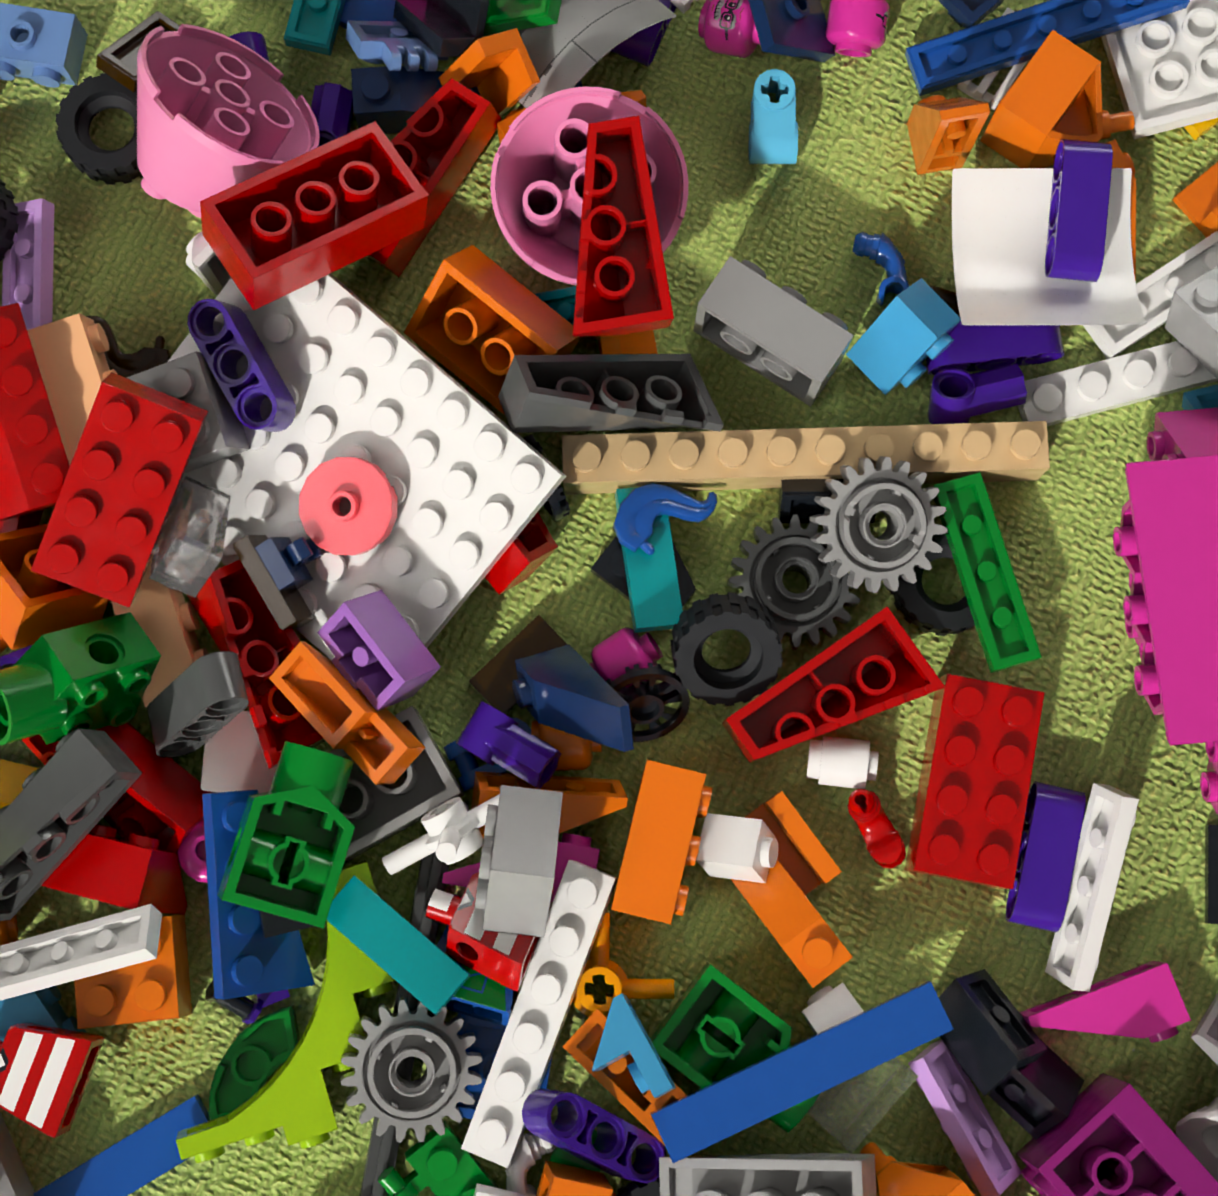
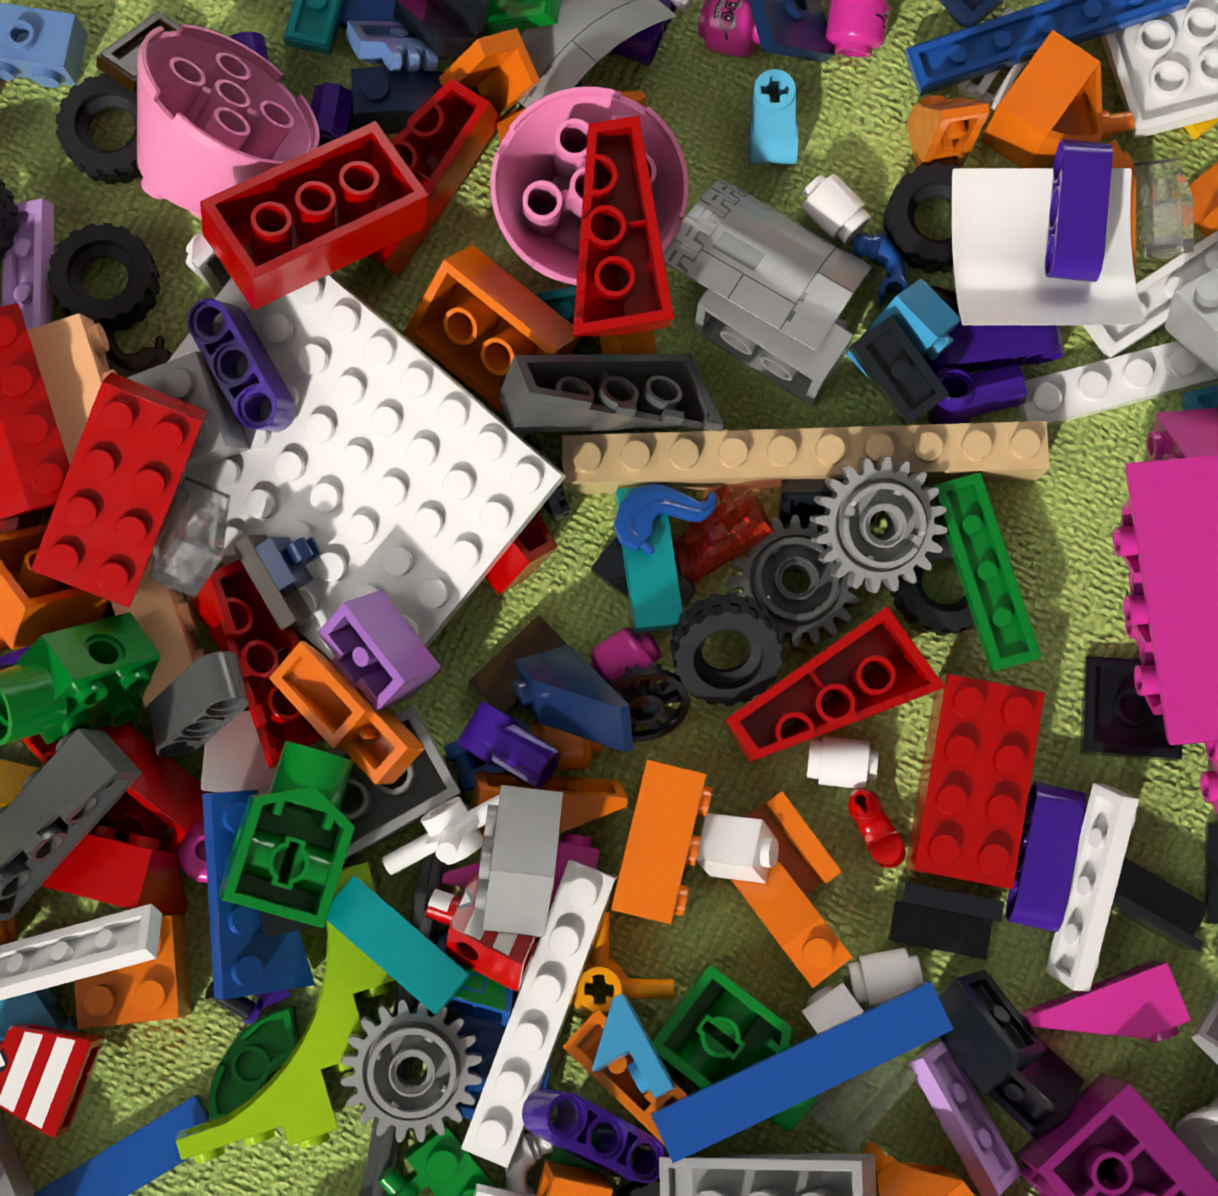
(102, 242): none -> black tyre
(371, 501): coral plate -> none
(723, 535): none -> clear red hinge
(766, 262): none -> light grey sticker
(835, 208): none -> white brick
(884, 975): none -> white brick
(898, 371): none -> black panel
(900, 217): none -> black tyre
(943, 919): none -> black panel
(1116, 717): none -> black tile
(1159, 906): none -> black panel
(1164, 209): none -> clear slope

